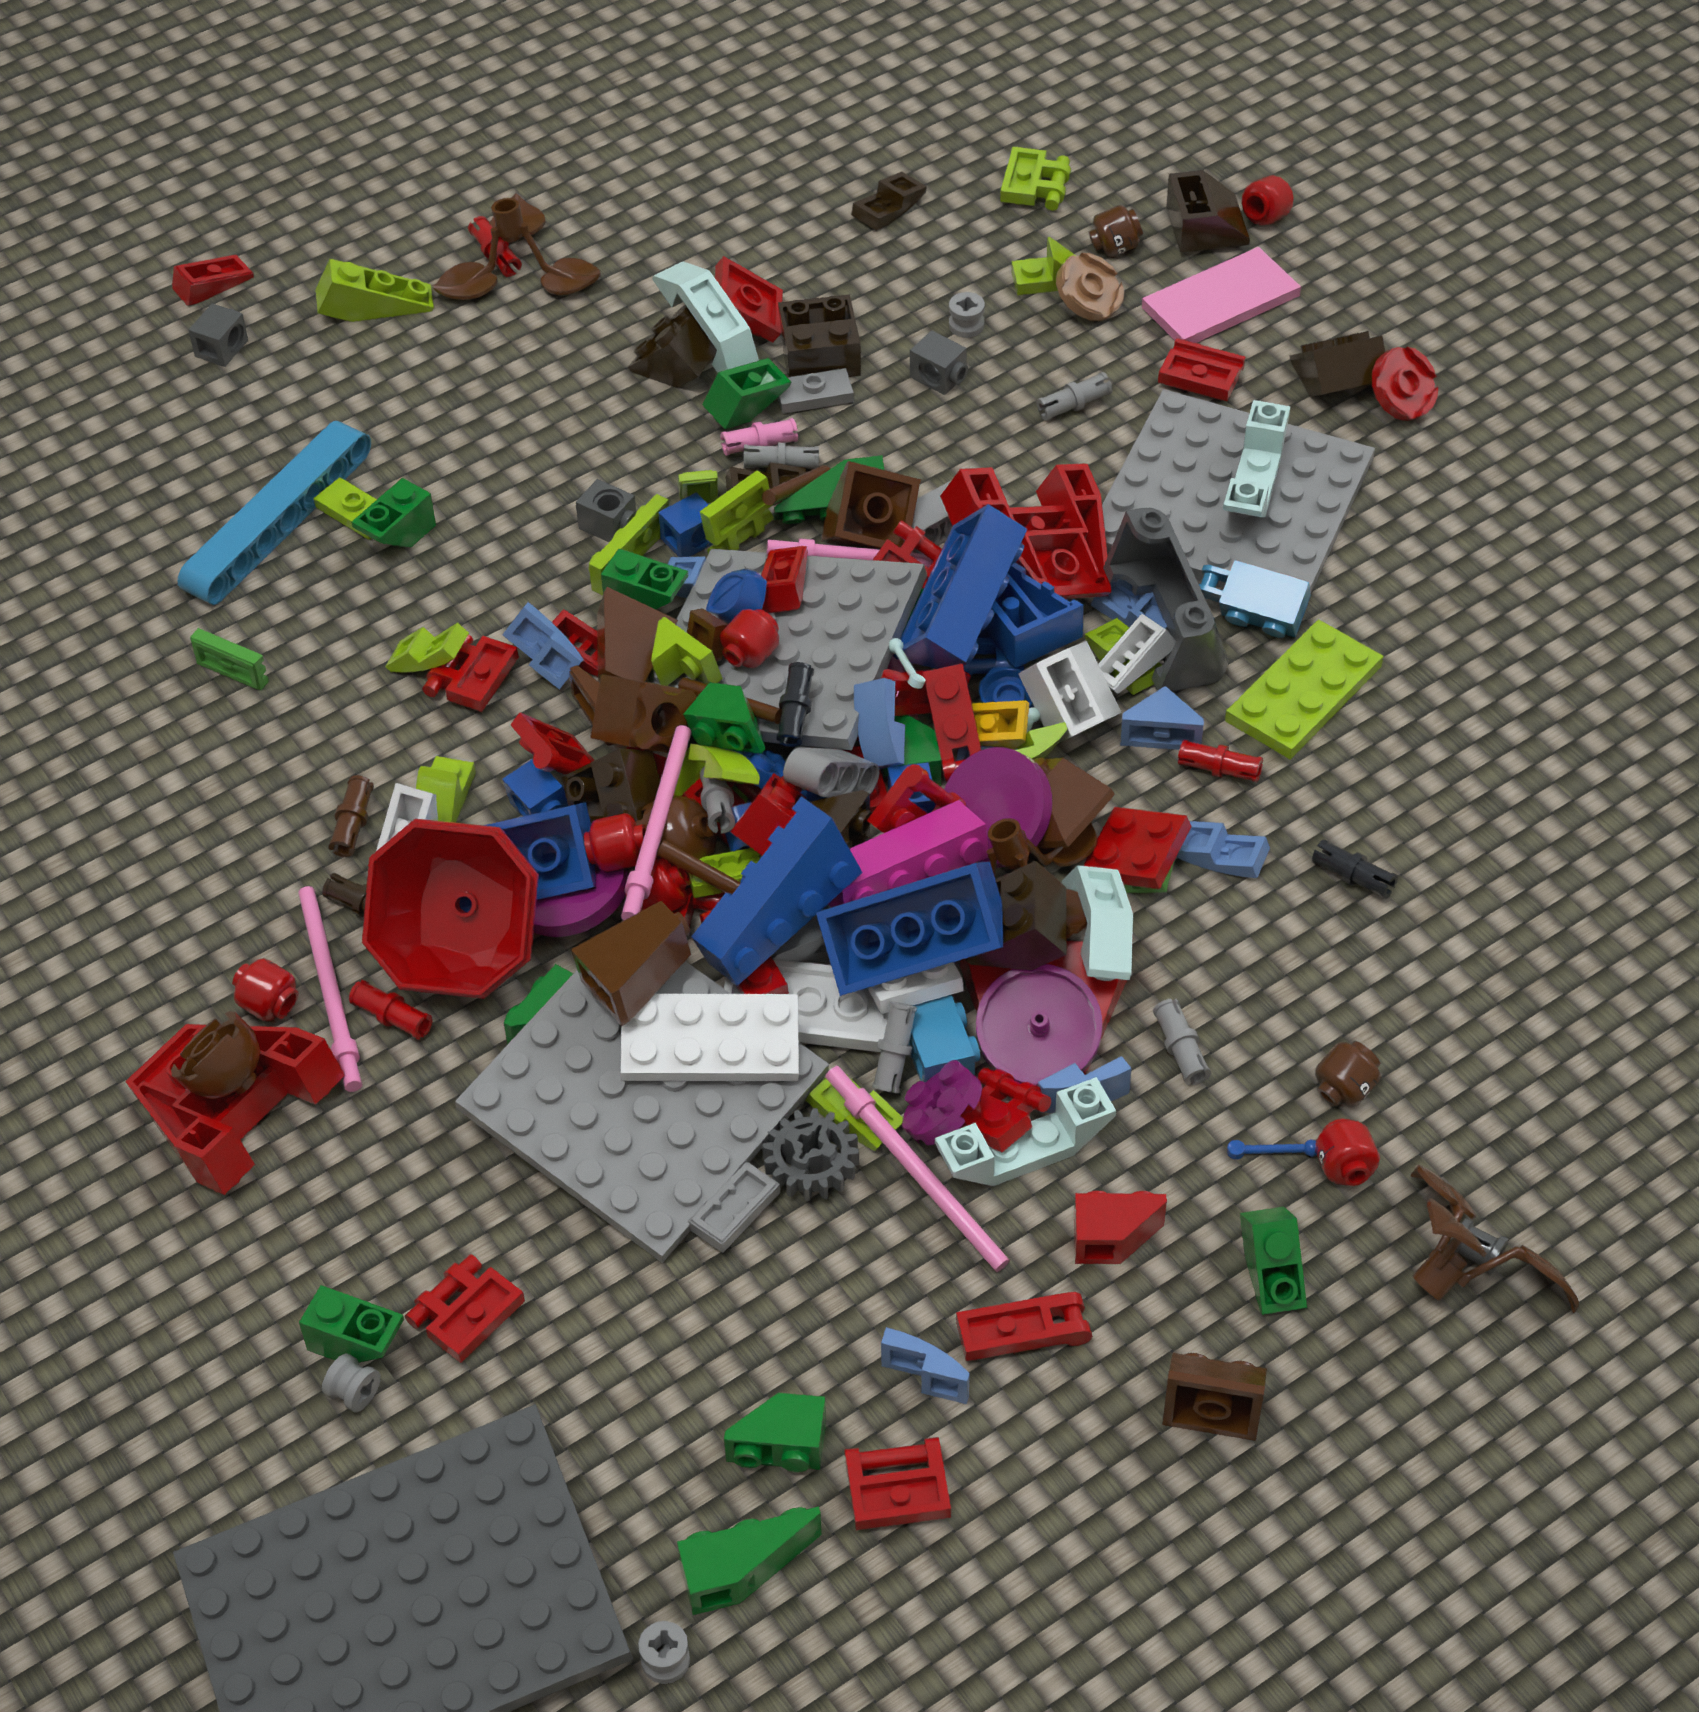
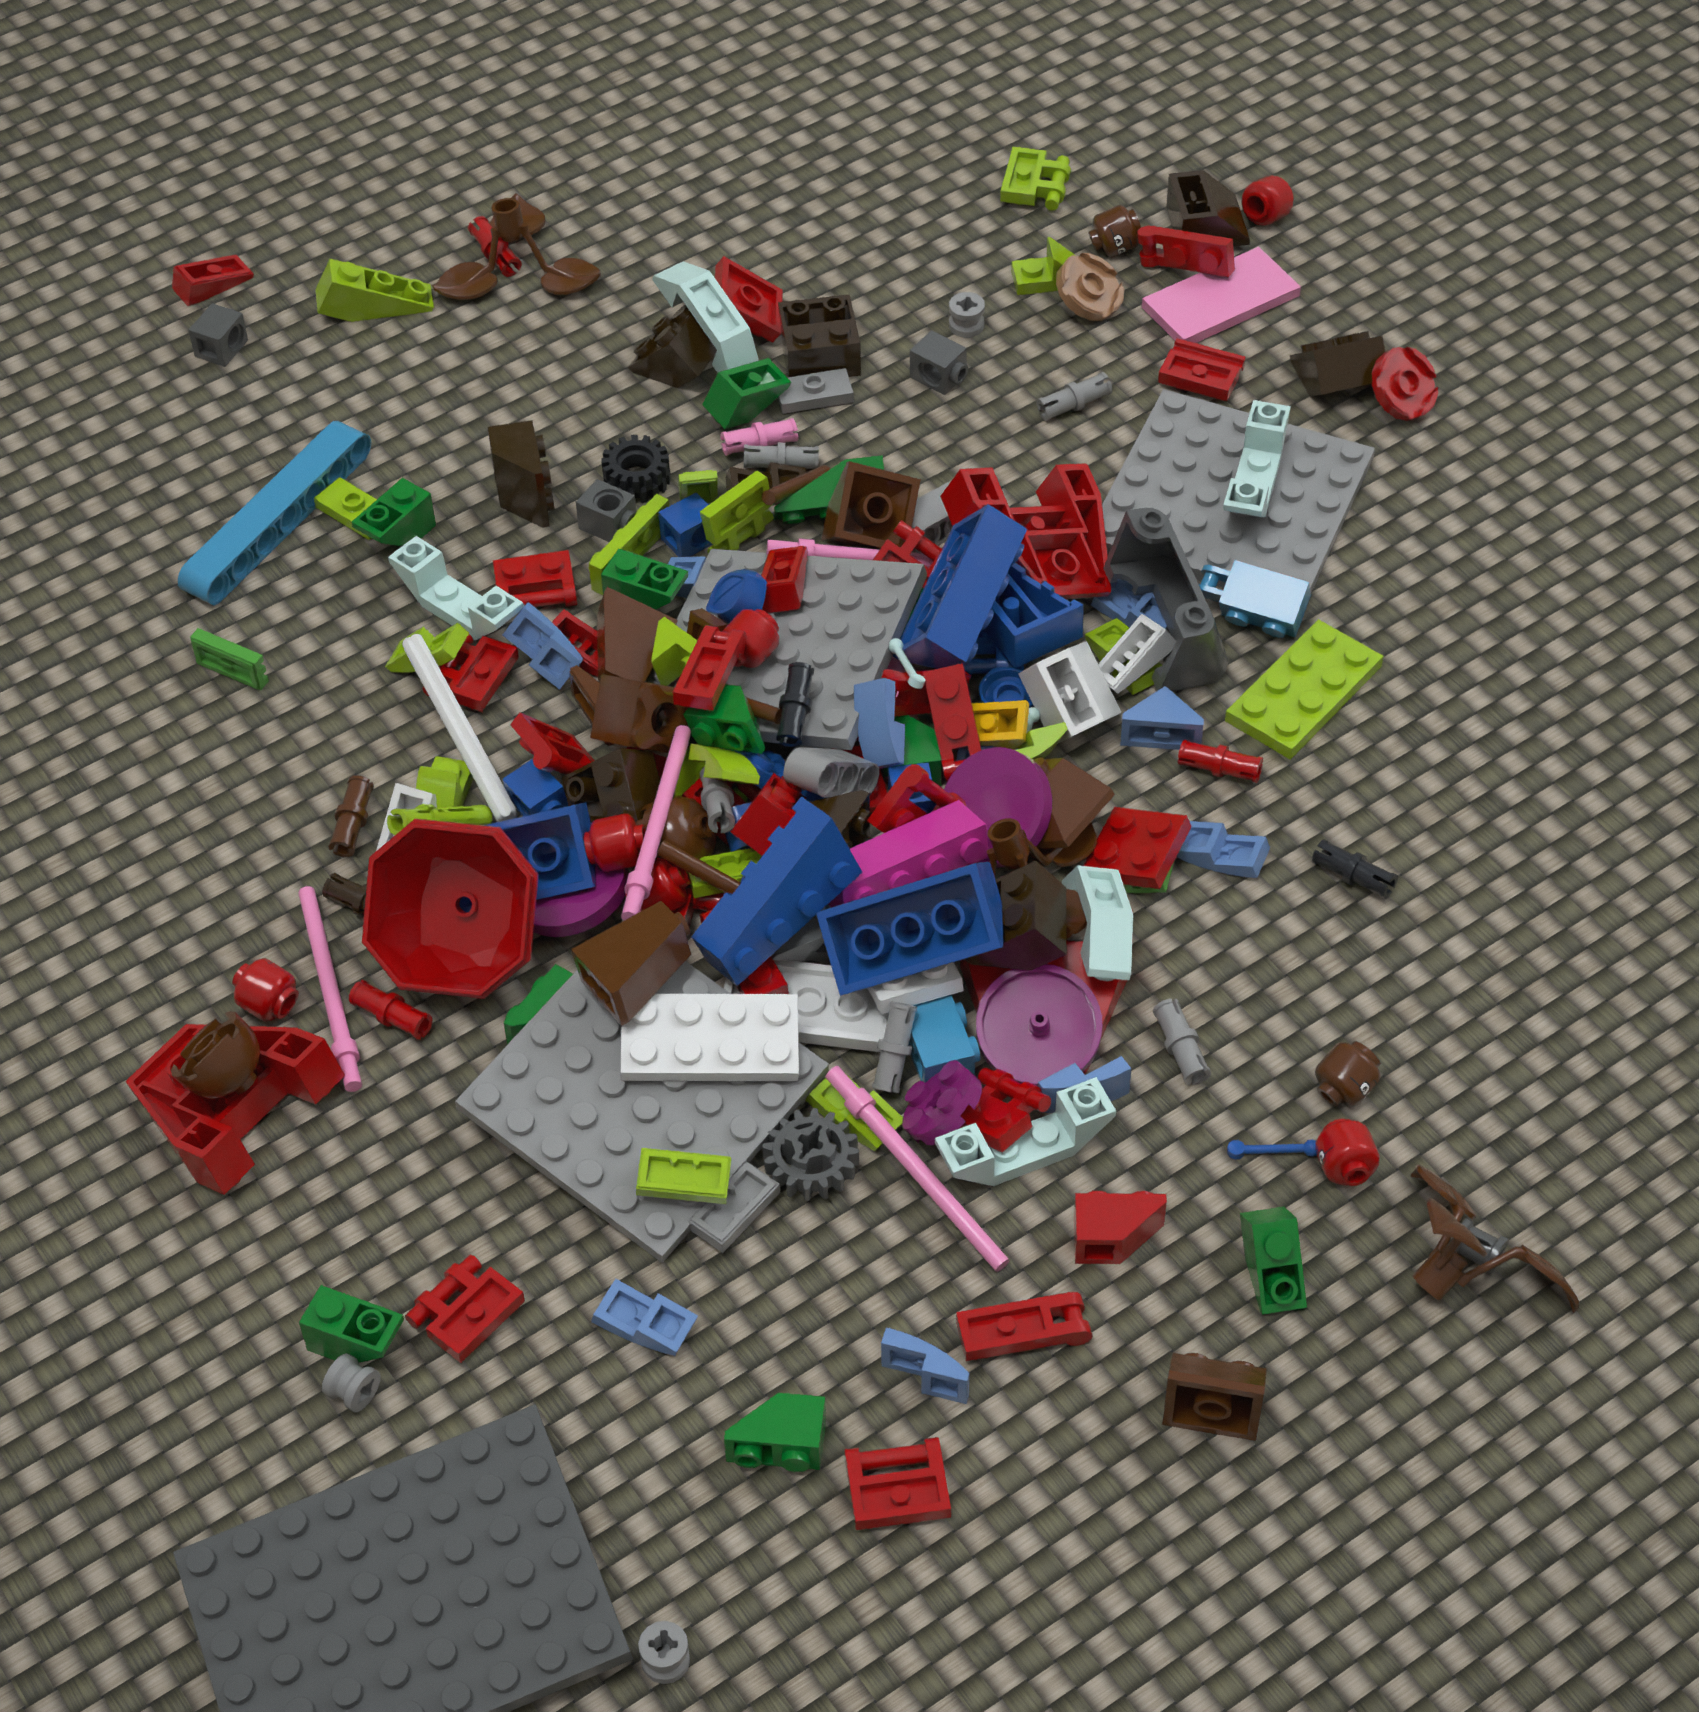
(426, 576): none -> light aqua slope
(459, 728): none -> white axle
(472, 814): none -> lime pin
(520, 473): none -> dark brown slope
(538, 578): none -> red plate
(637, 454): none -> black tyre
(644, 1321): none -> medium blue slope
(683, 1176): none -> lime plate
(709, 668): none -> red plate
(734, 1562): green slope -> none
(893, 198): dark brown slope -> none
(1186, 250): none -> red plate

